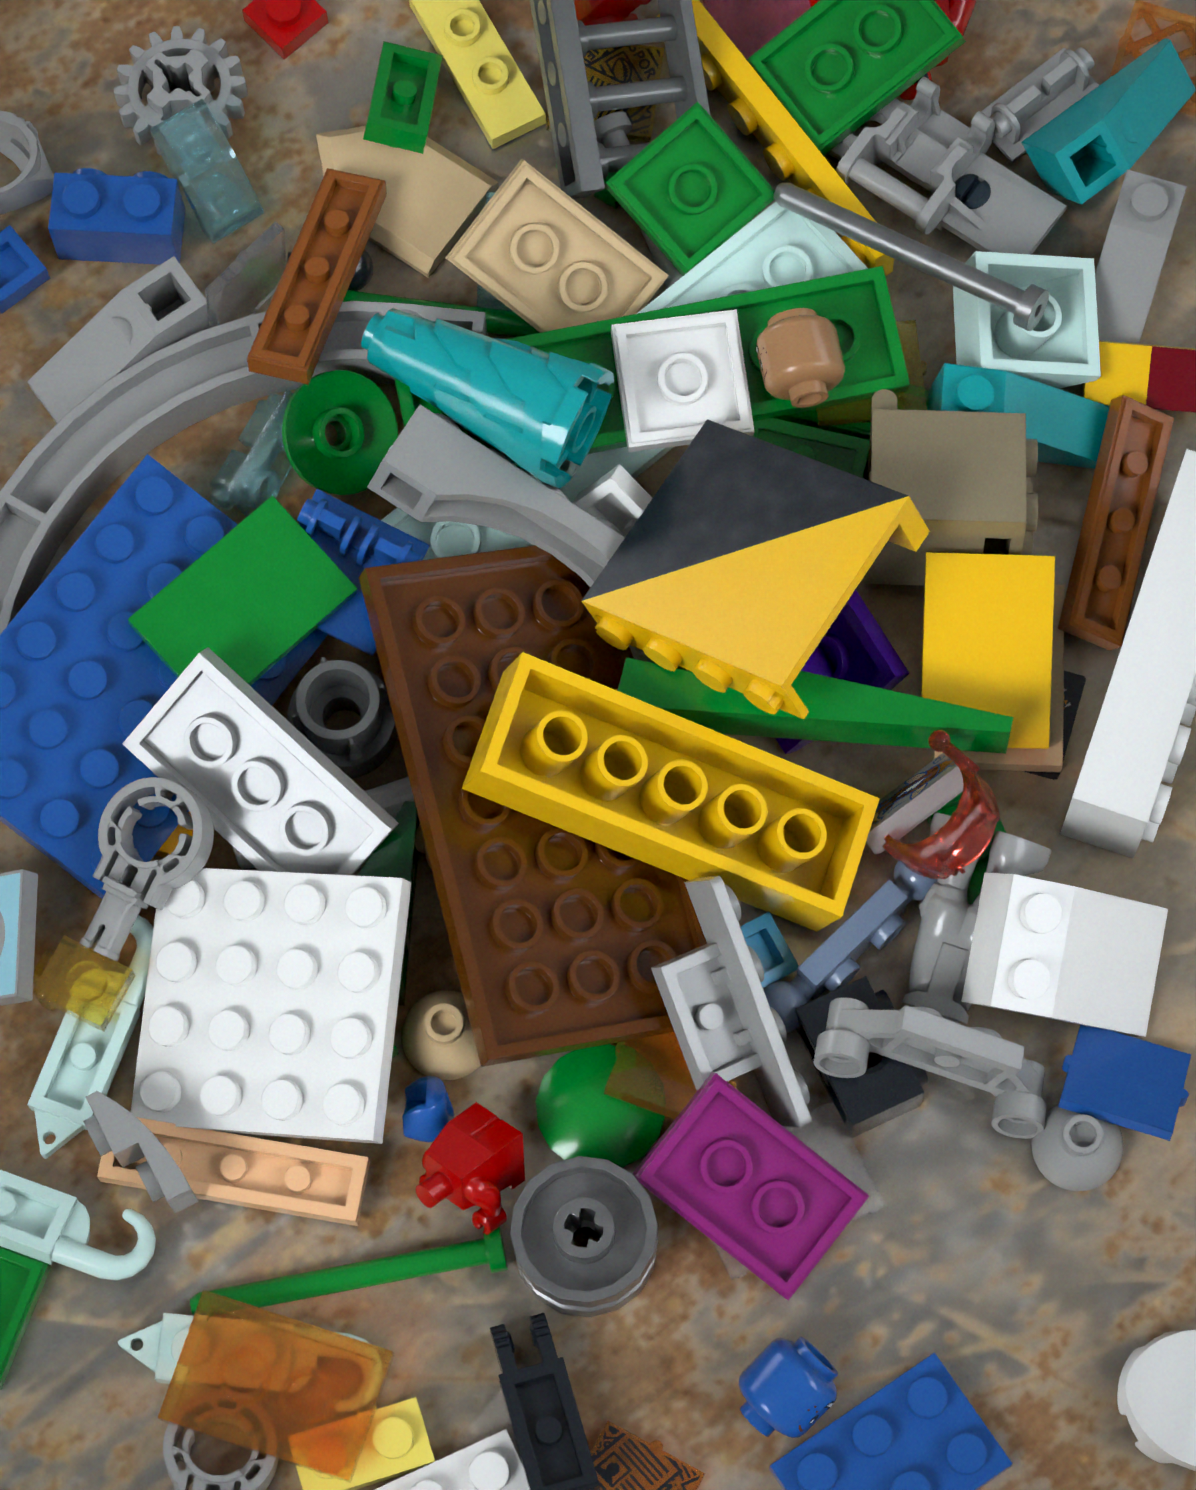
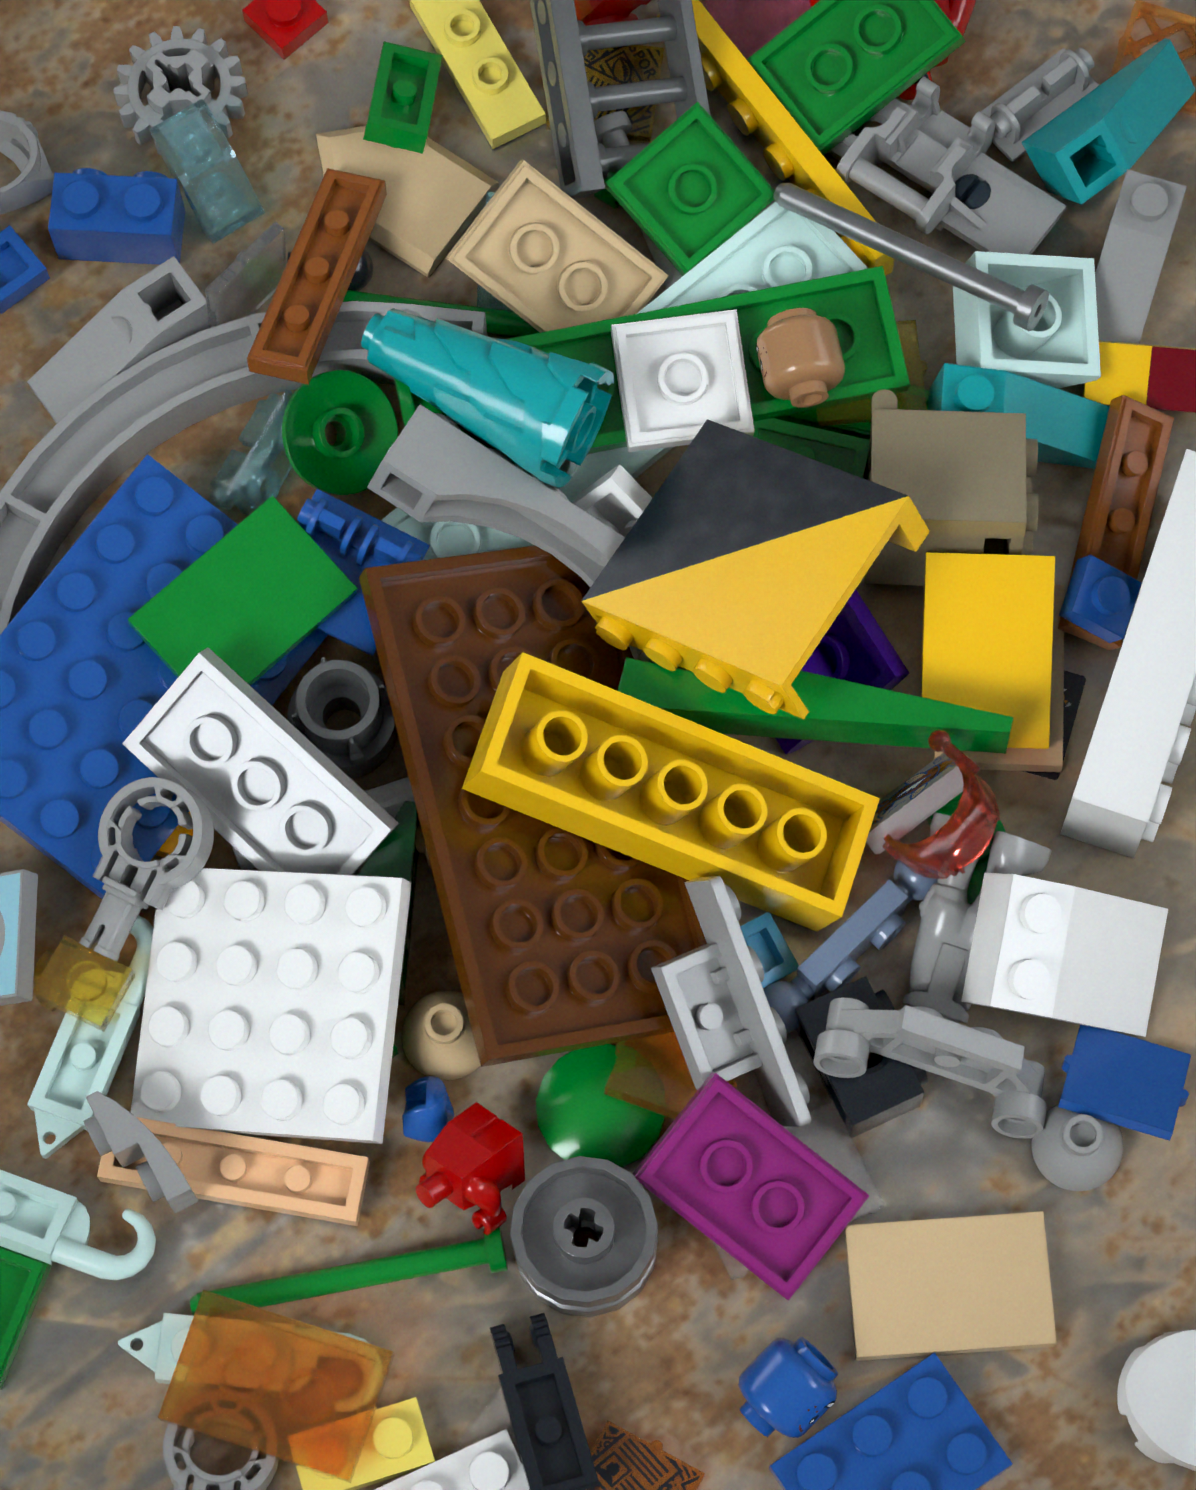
(950, 1286): none -> tan tile
(1100, 599): none -> blue plate

